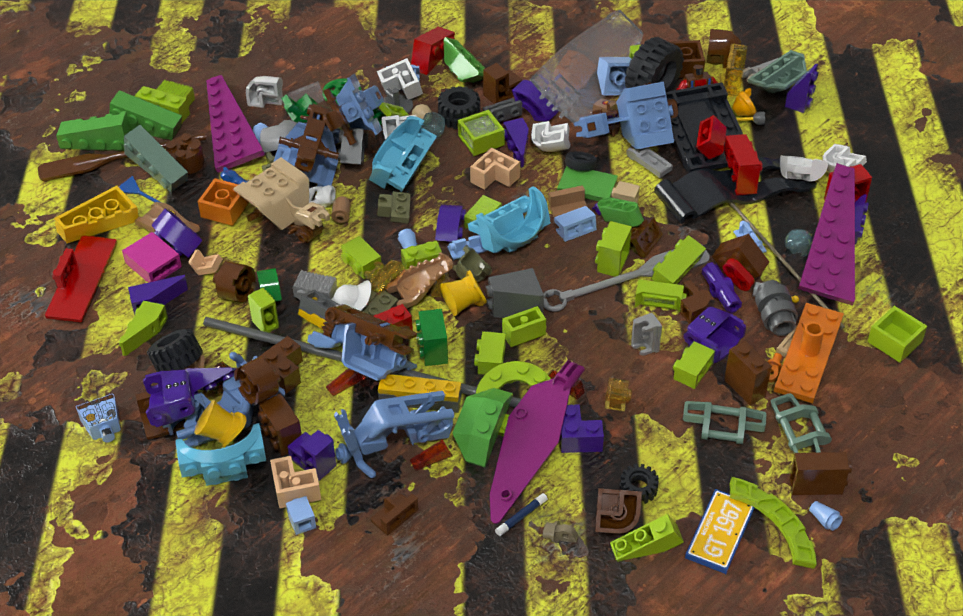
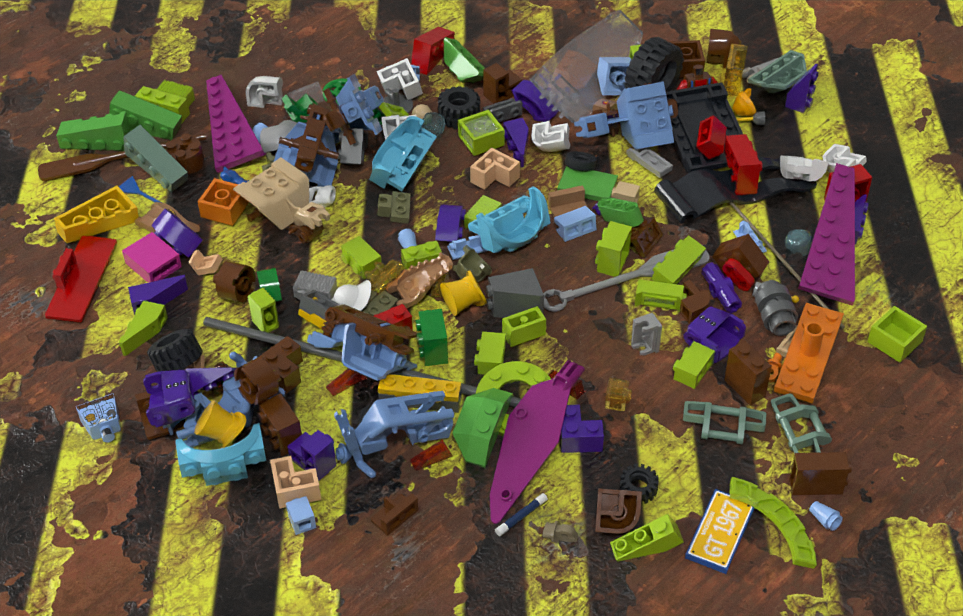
(341, 210): medium nougat brick -> none

